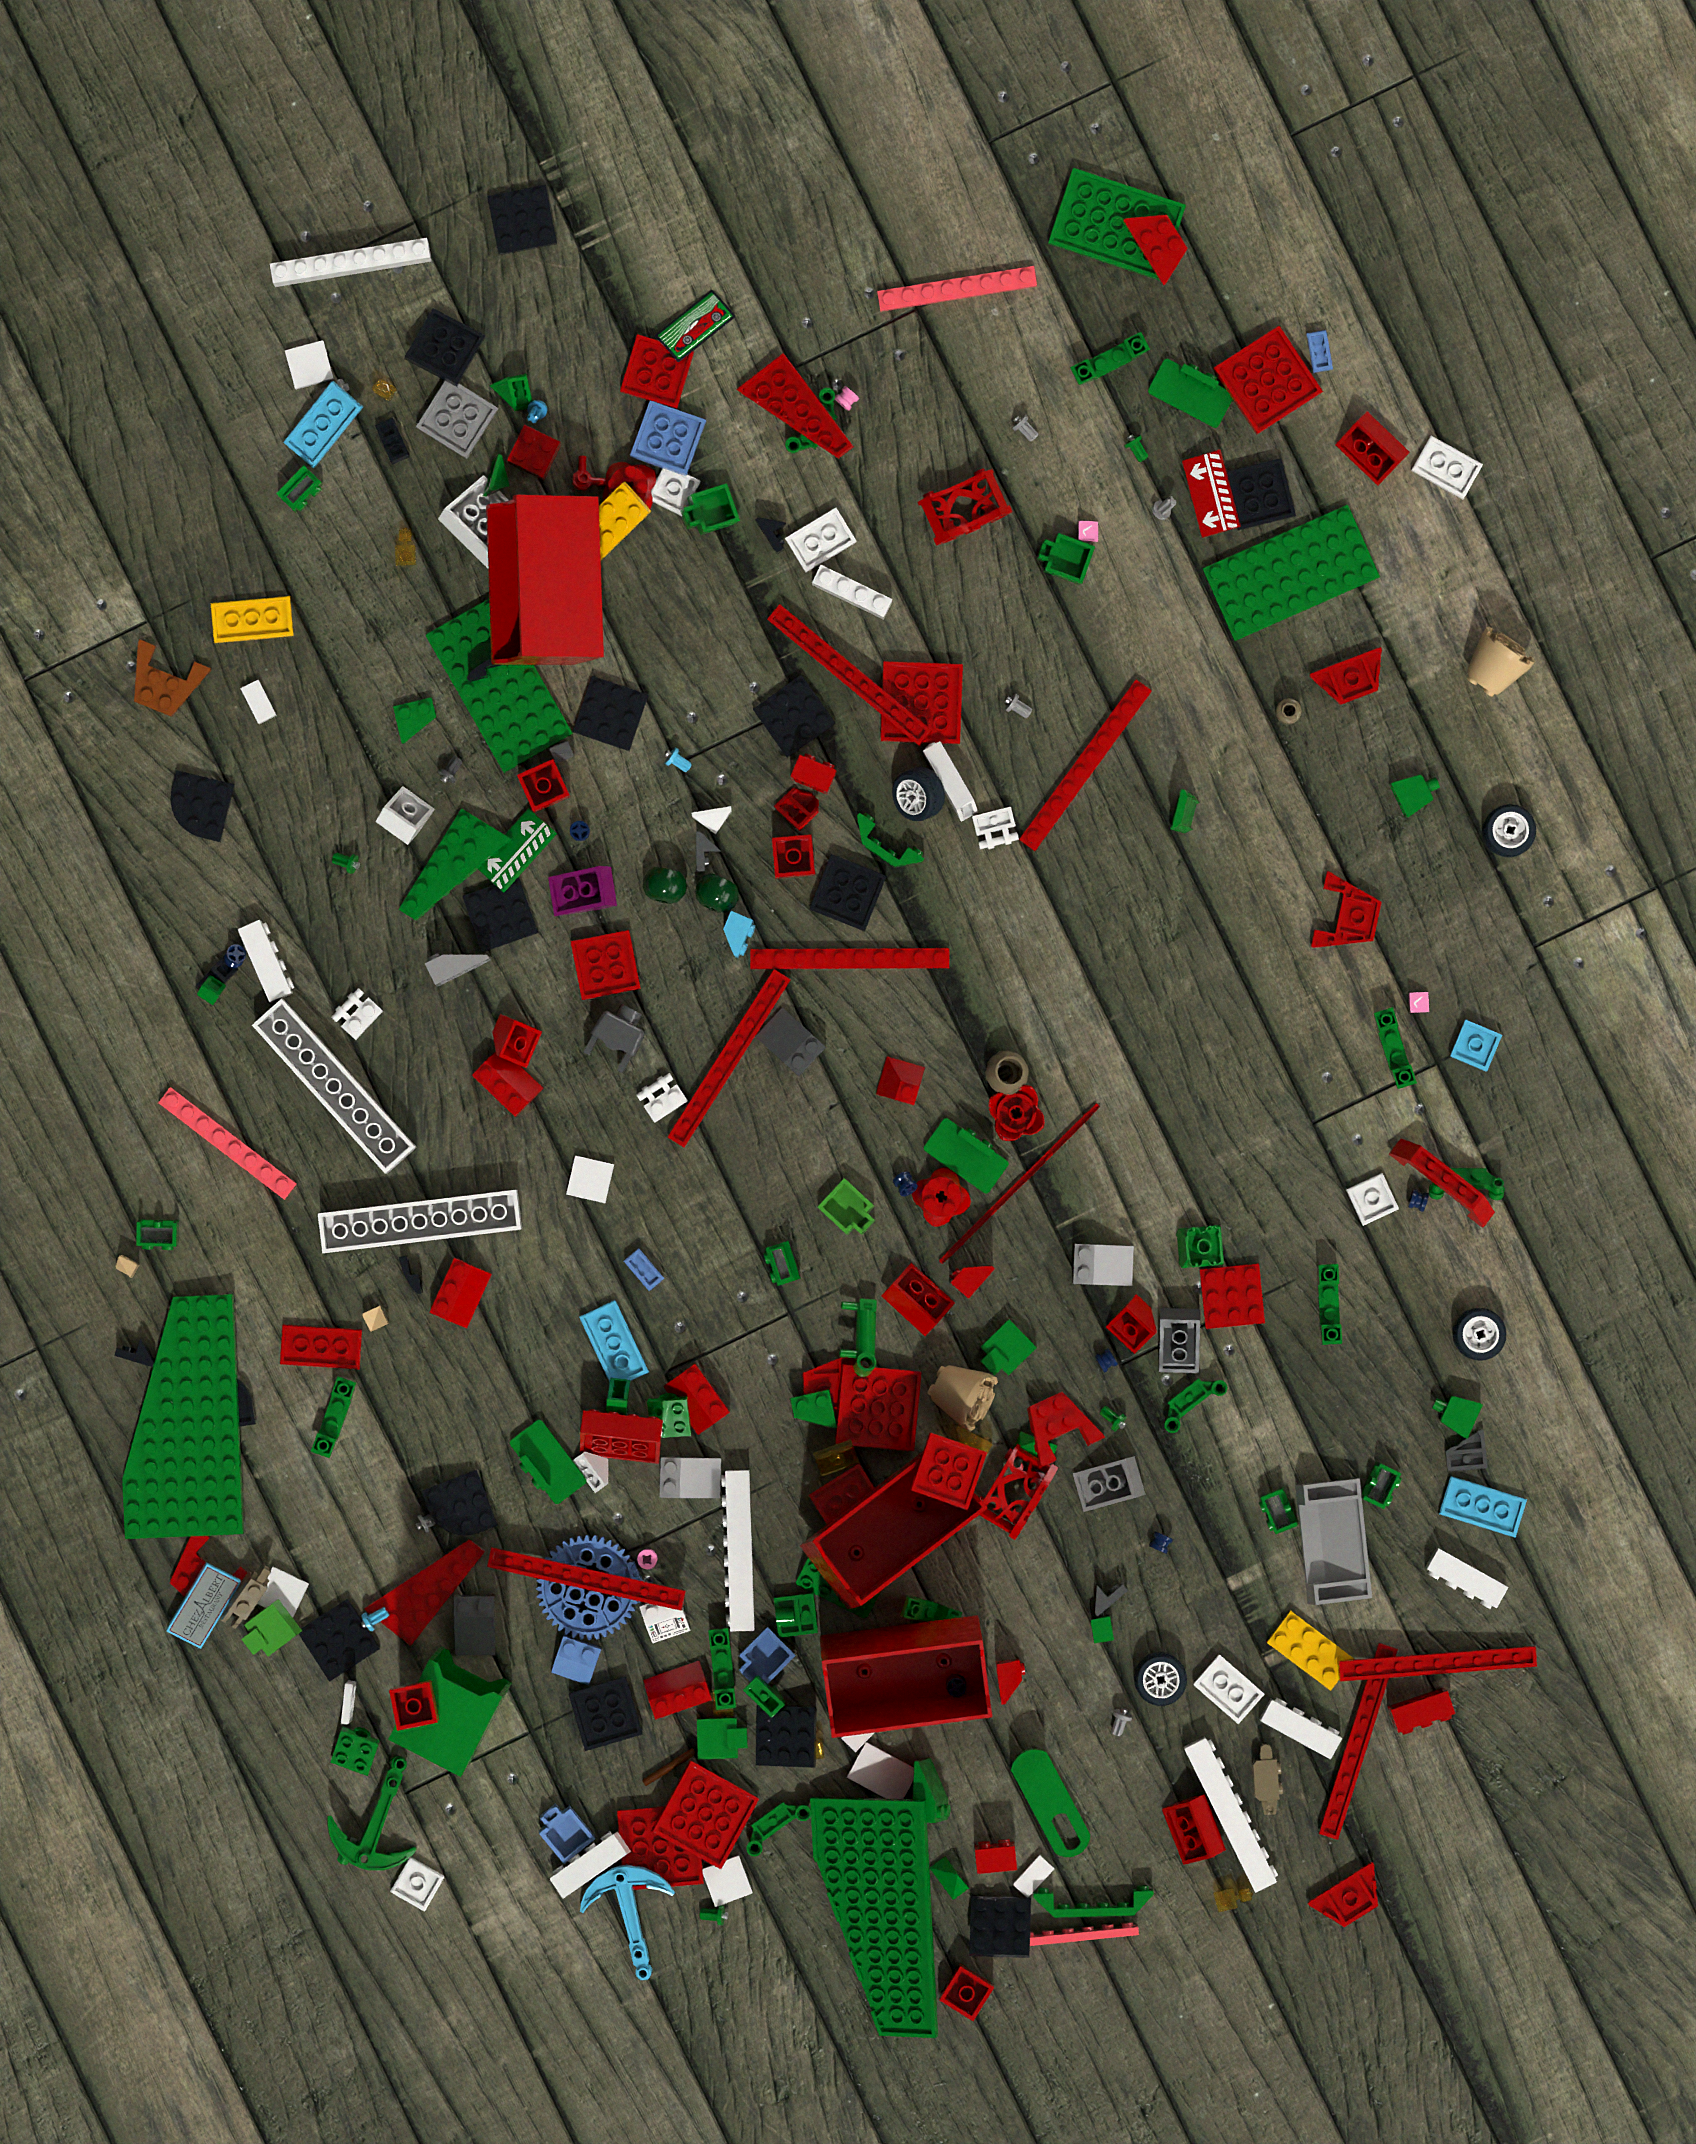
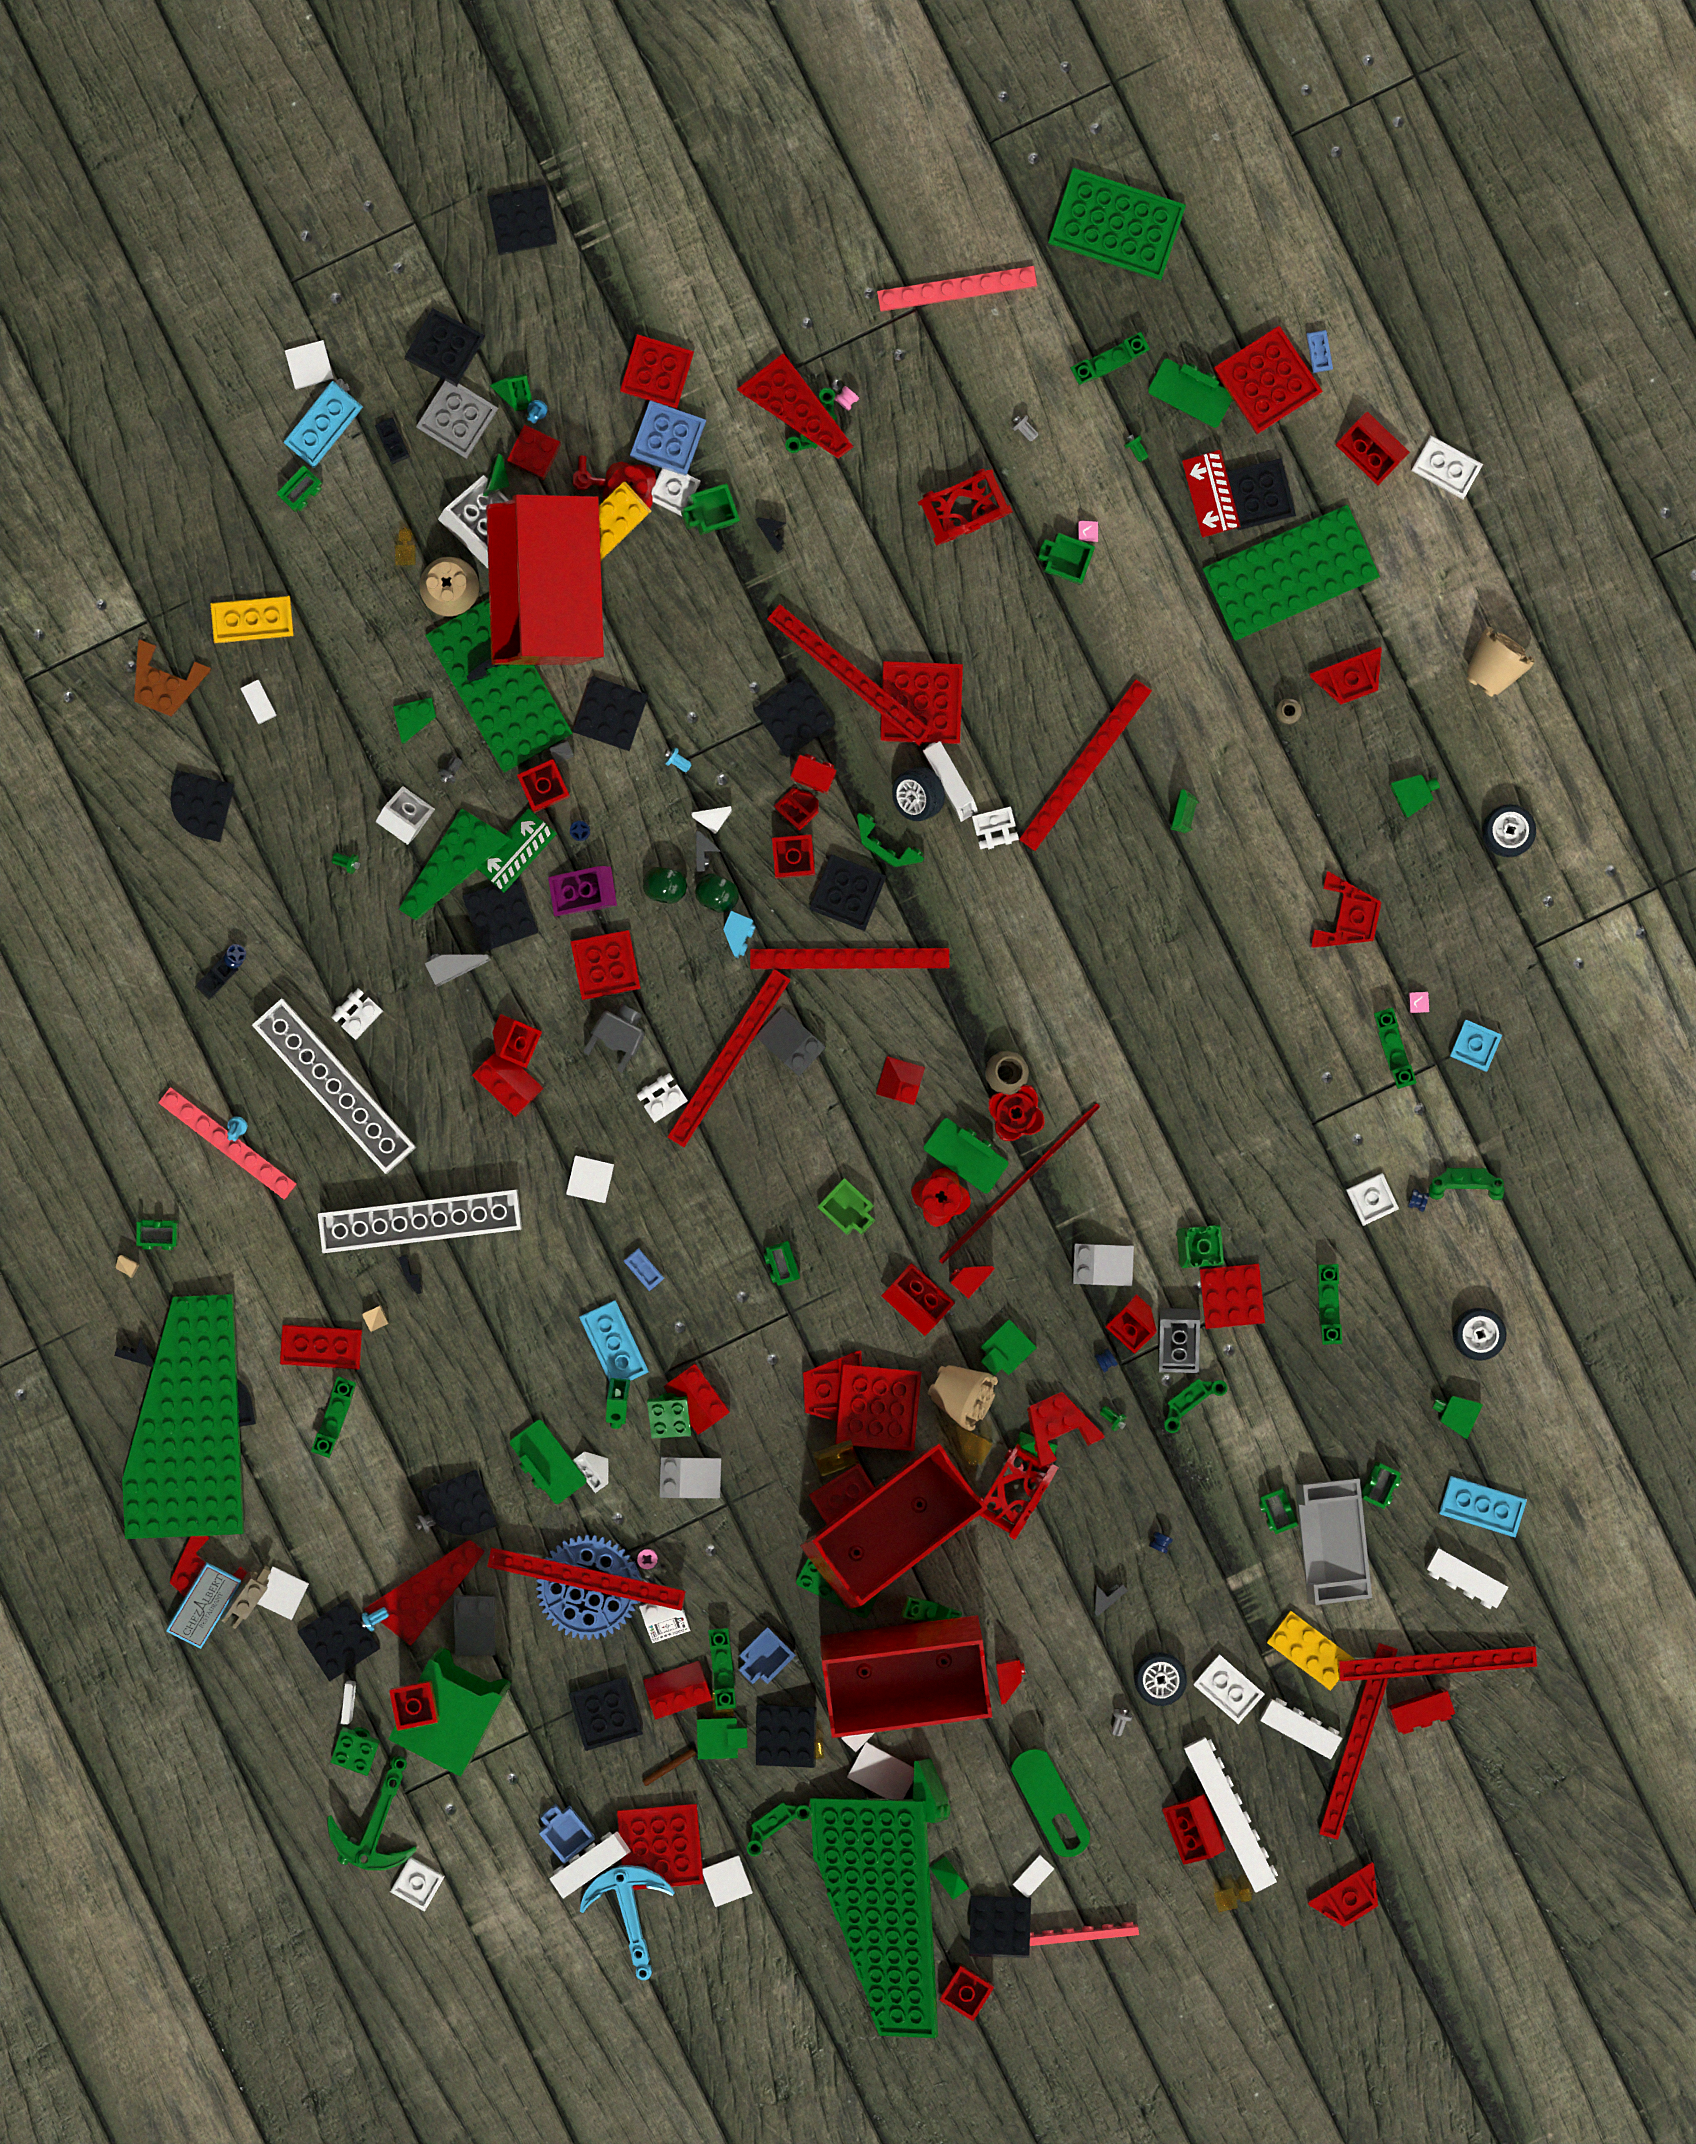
(211, 990): green slope -> none
(236, 1126): none -> medium azure piece
(265, 961): white brick -> none
(270, 1629): bright green piece -> none
(350, 262): white brick -> none
(384, 390): clear yellow slope -> none
(452, 599): none -> tan cone
(460, 1293): red slope -> none
(576, 1659): medium blue slope -> none
(621, 1436): red slope -> none
(695, 325): sticker -> none
(705, 1814): red plate -> none
(714, 1914): green piece -> none
(739, 1550): white brick -> none
(765, 1696): green slope -> none
(795, 1615): green plate -> none
(814, 1408): green wing -> none
(820, 540): white plate -> none
(852, 592): white brick -> none
(865, 1335): green piece -> none
(905, 1183): dark blue wheel -> none
(948, 1471): red plate -> none
(956, 1689): dark blue wheel -> none
(995, 1857): red brick -> none
(1017, 706): light grey piece -> none
(1102, 1629): green panel -> none
(1109, 1484): light grey slope -> none
(1140, 1897): green slope -> none
(1158, 243): red wing -> none
(1162, 509): light grey piece -> none
(1265, 1779): dark tan hinge -> none
(1445, 1178): red slope -> none
(1468, 1454): dark grey wing -> none

